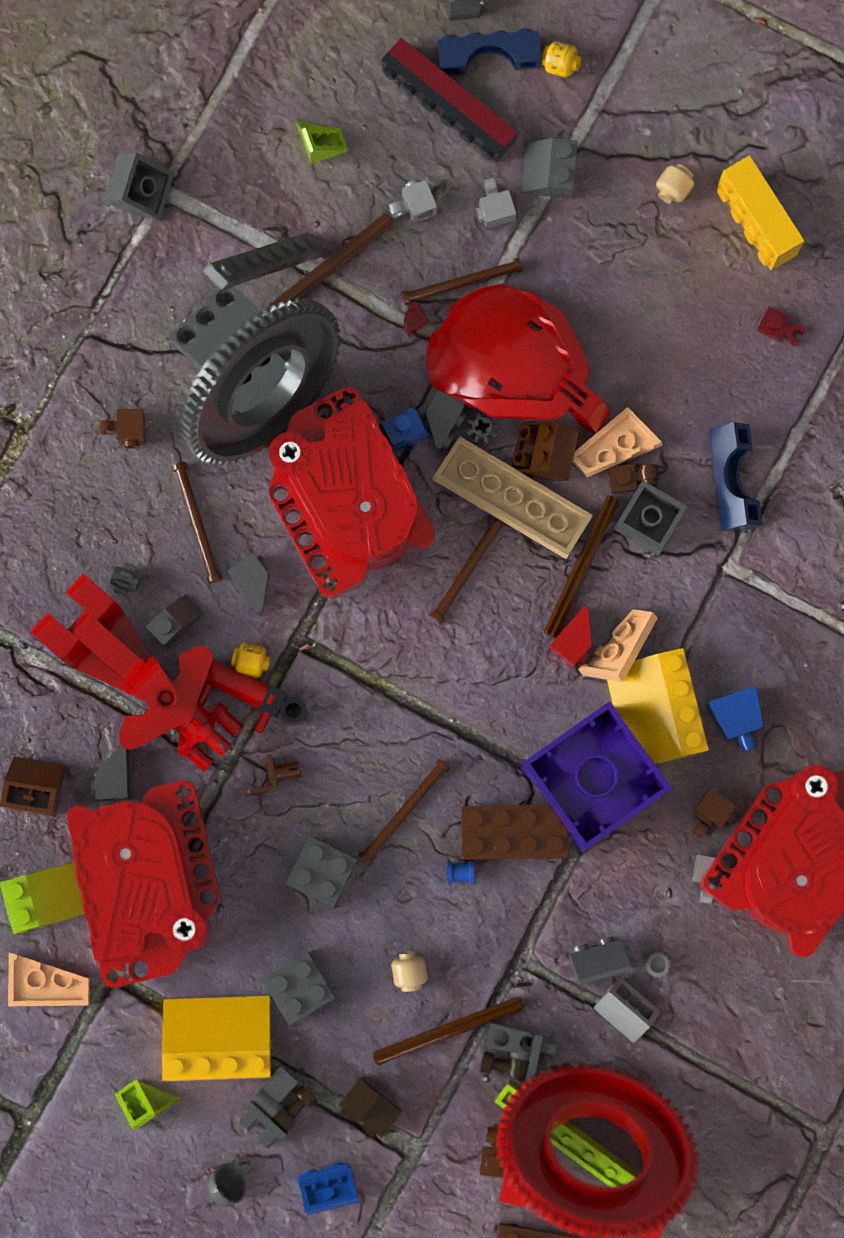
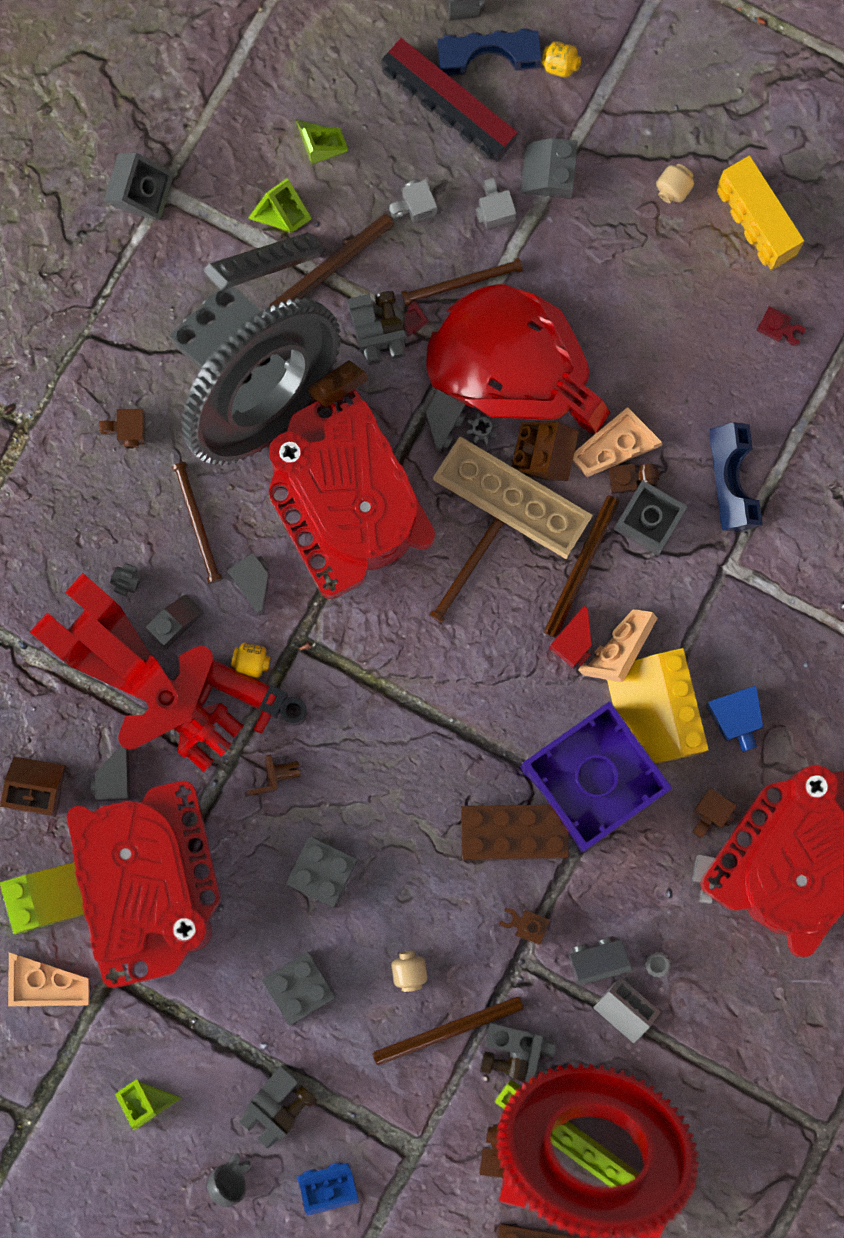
(216, 1038): yellow slope -> none
(281, 208): none -> lime slope
(337, 383): none -> reddish brown bracket
(370, 1107): dark brown brick -> none
(378, 334): none -> dark grey hips
(403, 812): reddish brown bar -> none
(404, 429): blue torso -> none
(460, 872): blue bush -> none
(529, 926): none -> reddish brown brick

